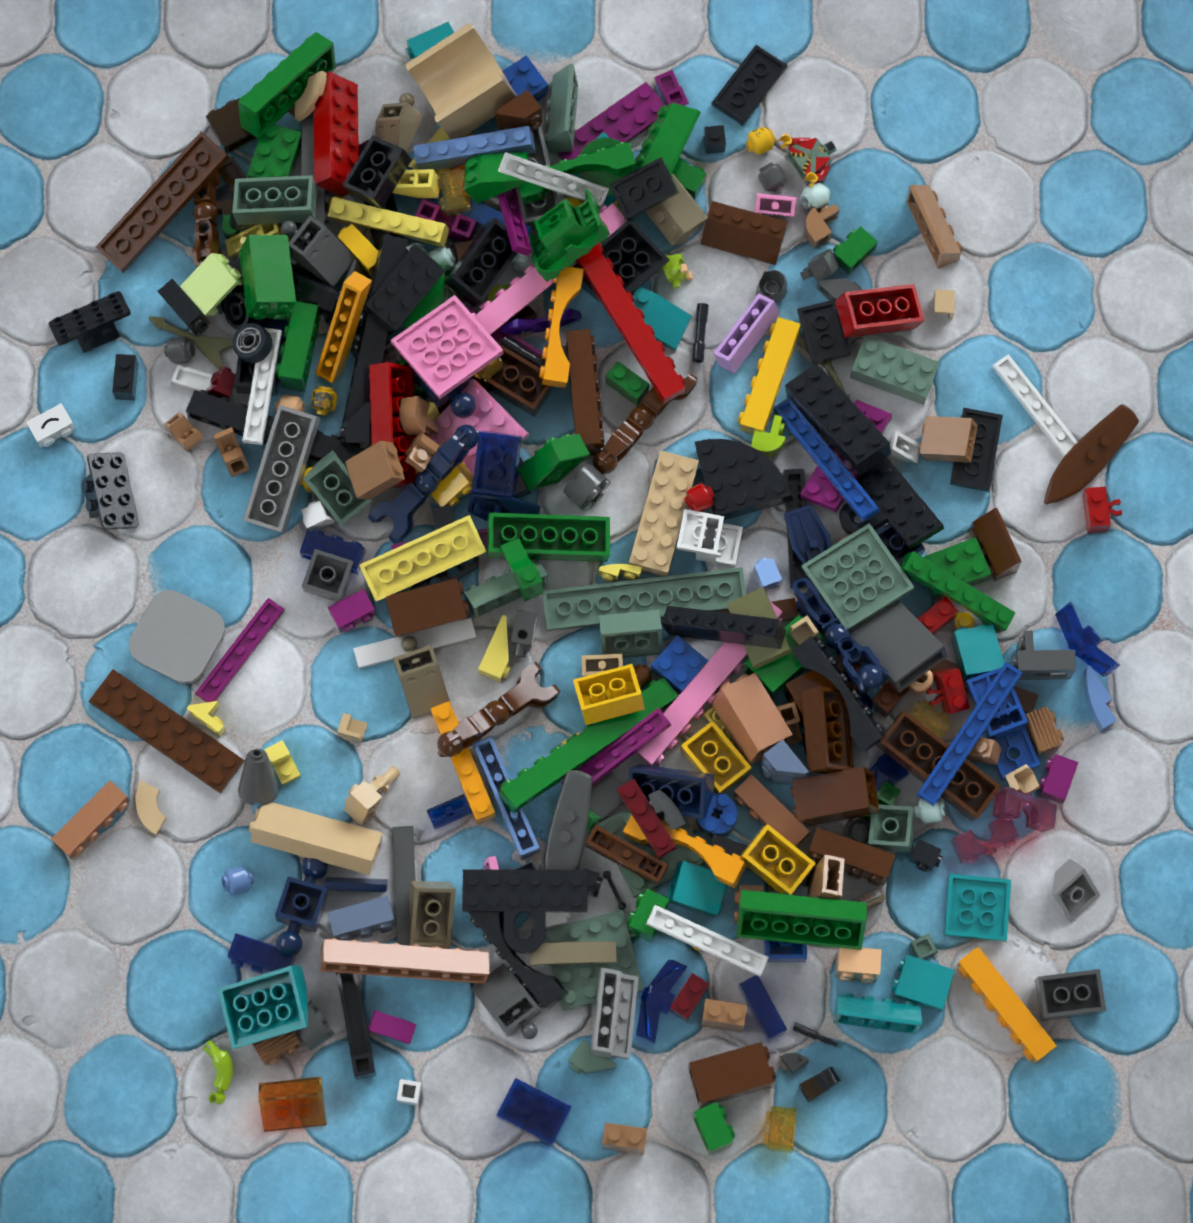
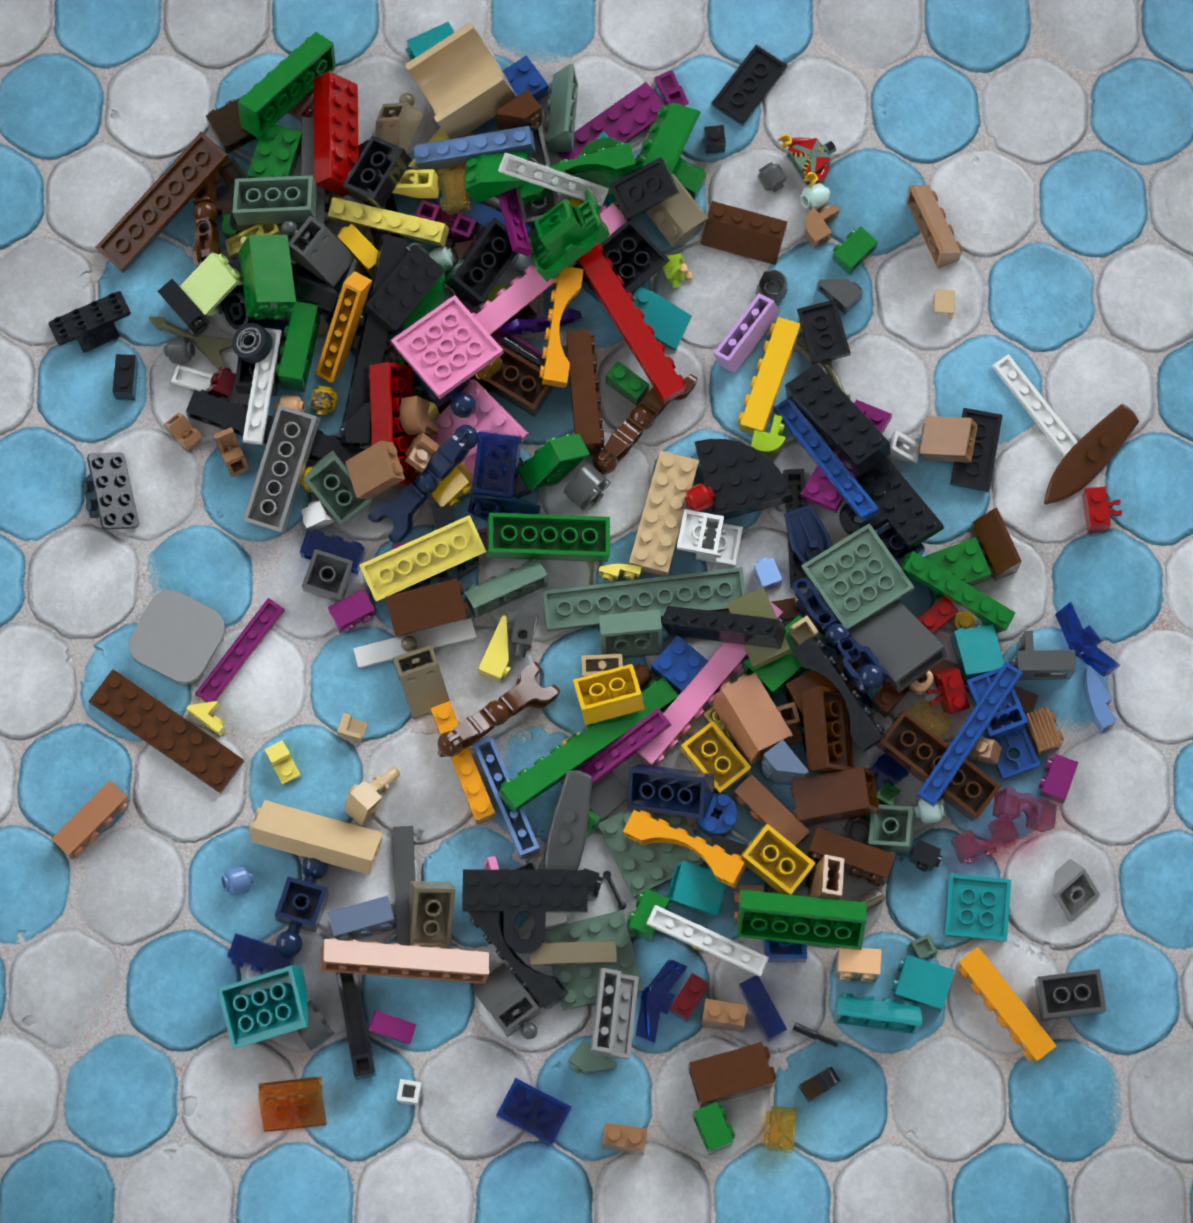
(51, 426): white brick -> none
(147, 807): tan tile -> none
(224, 1071): lime arm -> none
(258, 779): dark grey cone -> none
(273, 1048): medium nougat brick -> none
(305, 104): tan tile -> none
(356, 884): dark blue tile -> none
(449, 811): clear blue brick -> none
(523, 570): green arch -> none
(626, 855): reddish brown brick -> none
(646, 818): dark red plate -> none
(661, 802): dark grey slope -> none
(701, 320): black piece -> none
(760, 141): yellow head -> none
(776, 205): bright pink brick -> none
(793, 1061): dark grey tile -> none
(821, 266): dark grey brick -> none
(879, 310): red brick -> none
(894, 369): sand green brick -> none
(1023, 780): tan panel -> none

